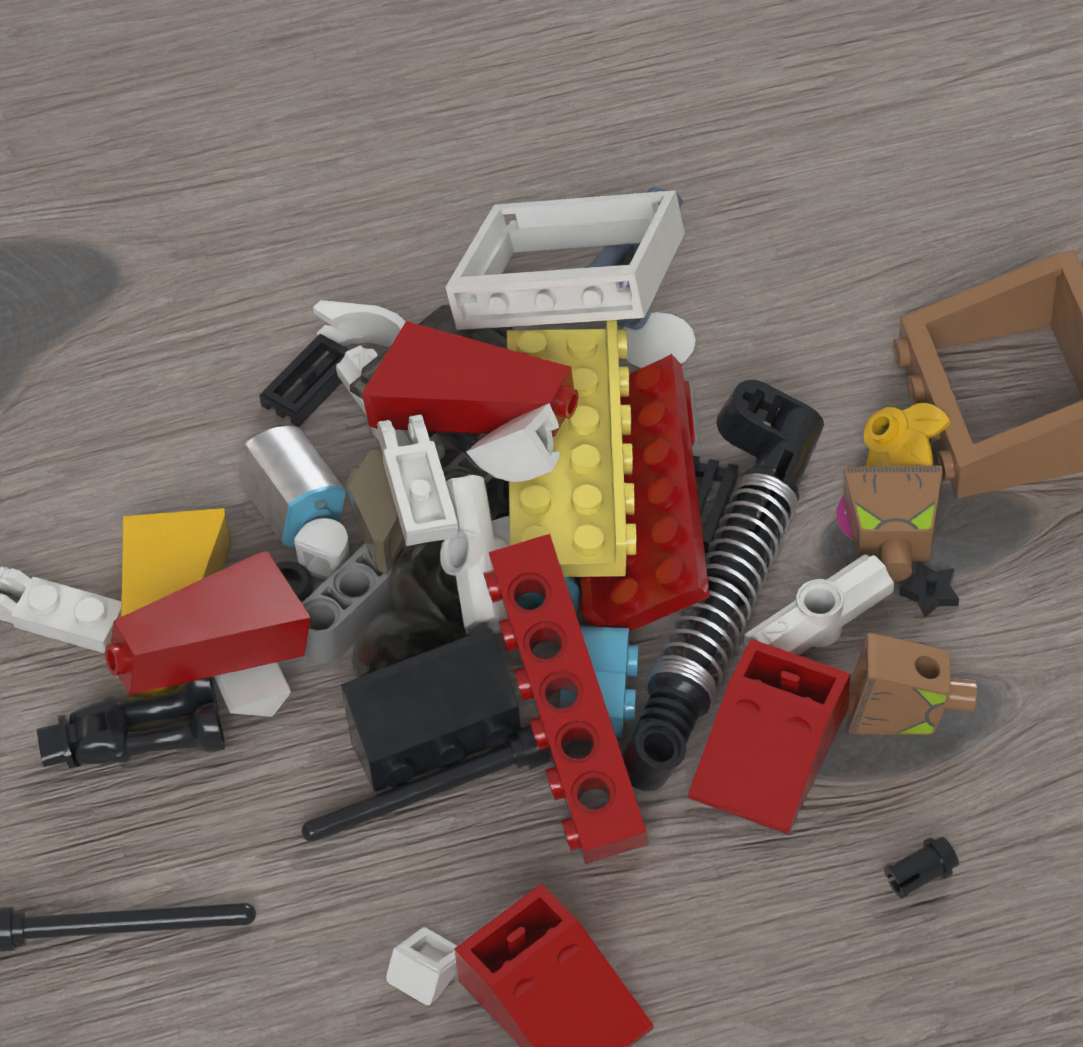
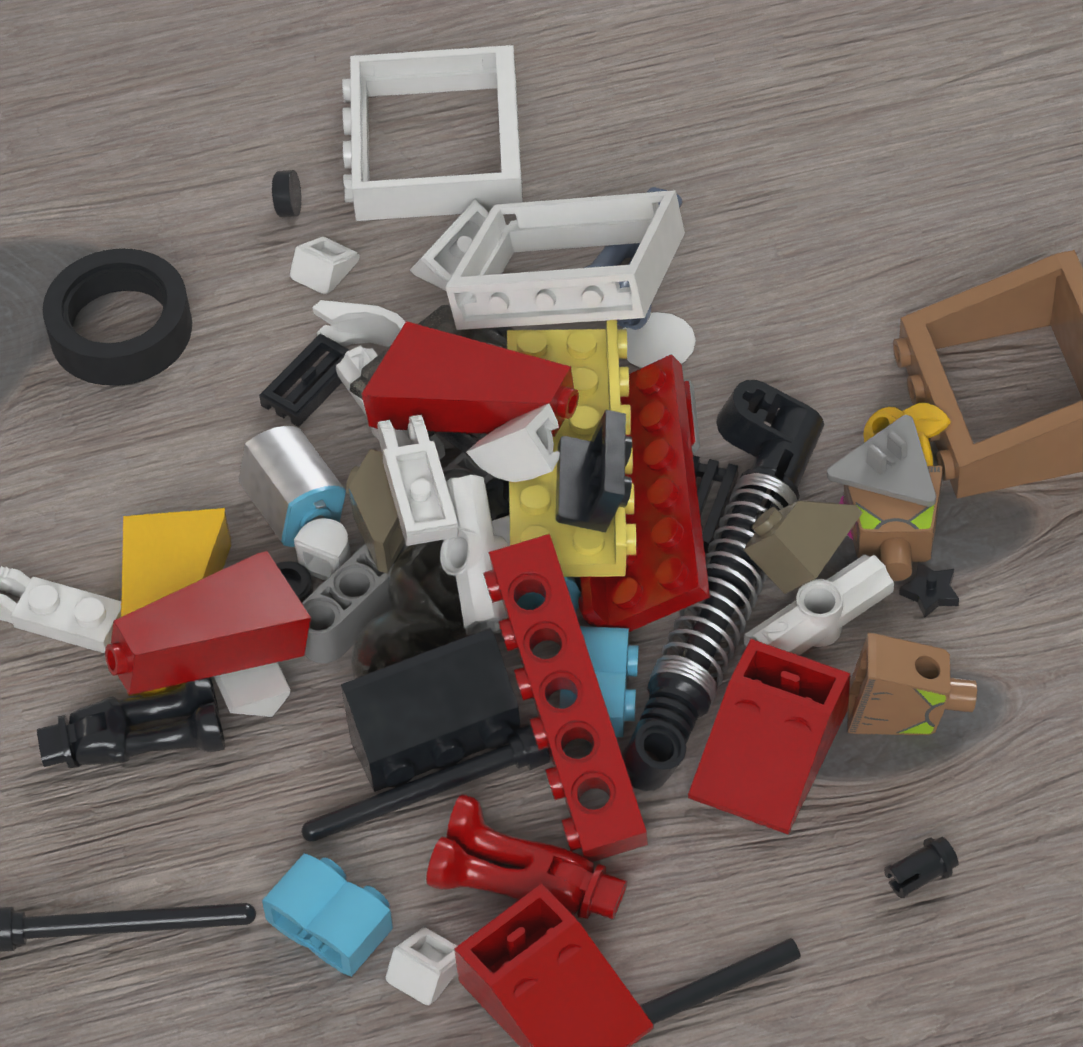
(126, 360): none -> black tyre
(286, 193): none -> black tile
(322, 264): none -> white slope
(328, 913): none -> medium azure brick
(429, 73): none -> white window
(446, 253): none -> white slope
(561, 871): none -> red piece
(593, 476): none -> black bracket
(721, 981): none -> black bar
(799, 540): none -> dark tan slope
(889, 465): none -> light grey piece

